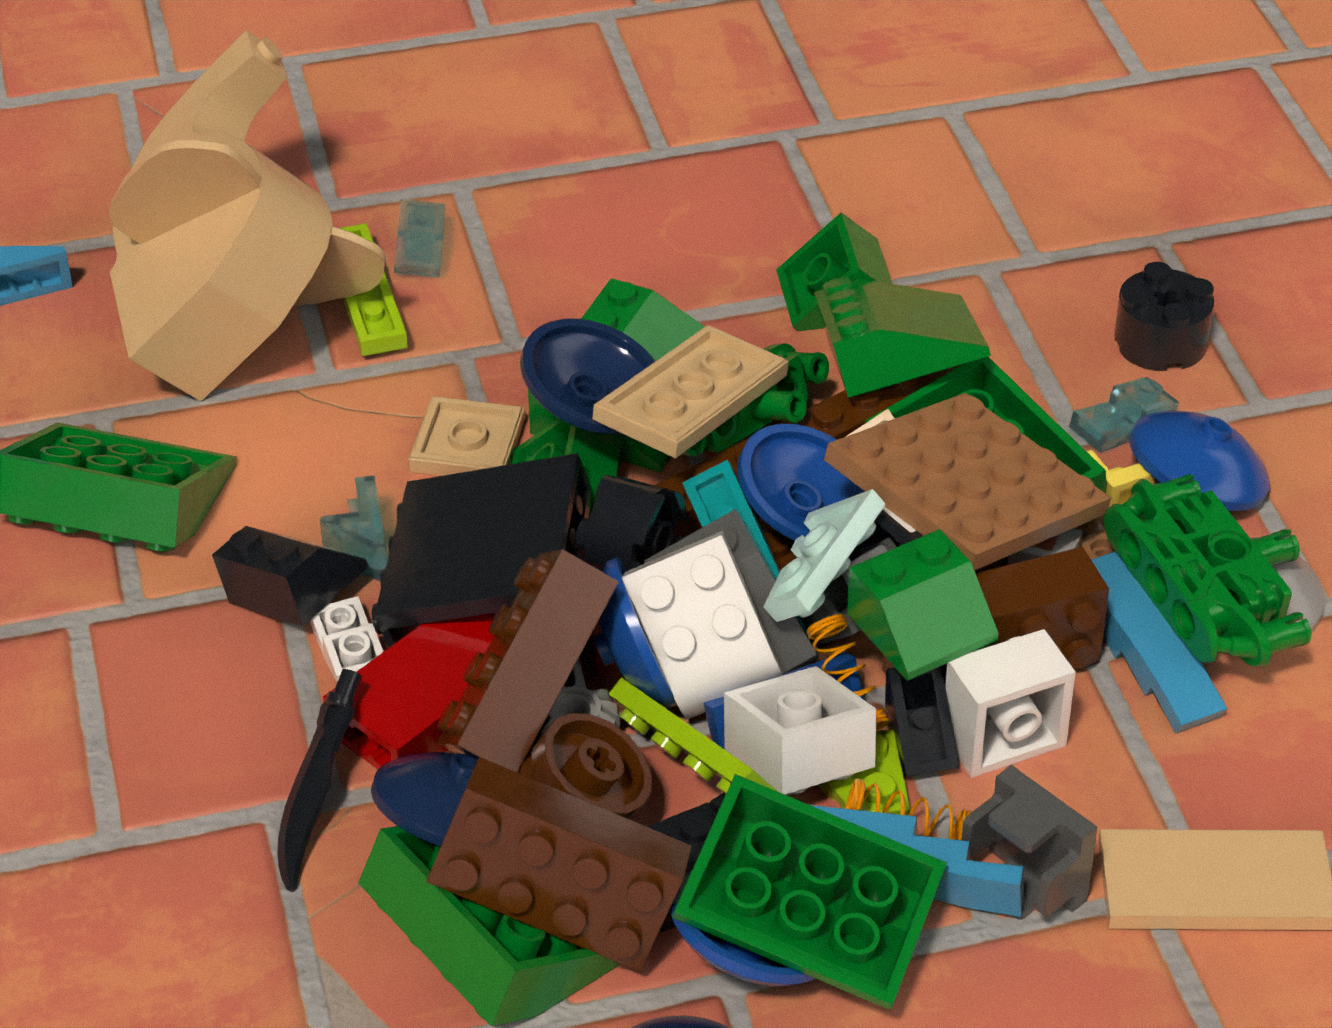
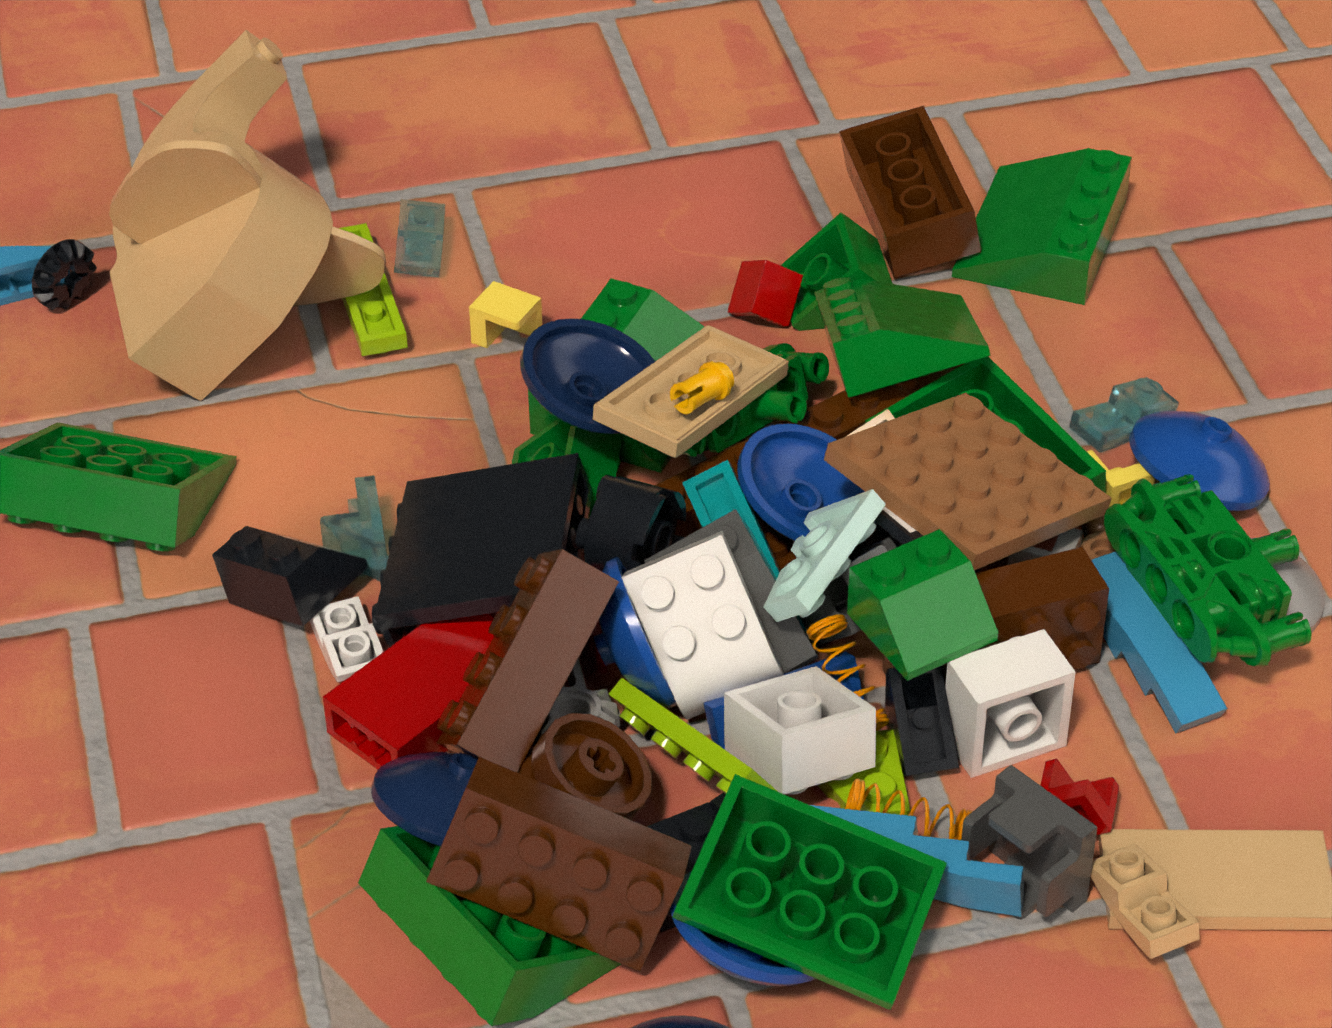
(54, 267): none -> black gear
(315, 777): black sword -> none
(465, 436): tan tile -> none
(500, 309): none -> light yellow panel
(710, 383): none -> yellow pin
(765, 292): none -> red panel
(910, 191): none -> reddish brown brick
(1049, 224): none -> green slope
(1090, 799): none -> red panel
(1140, 901): none -> tan slope
(1164, 317): black brick -> none

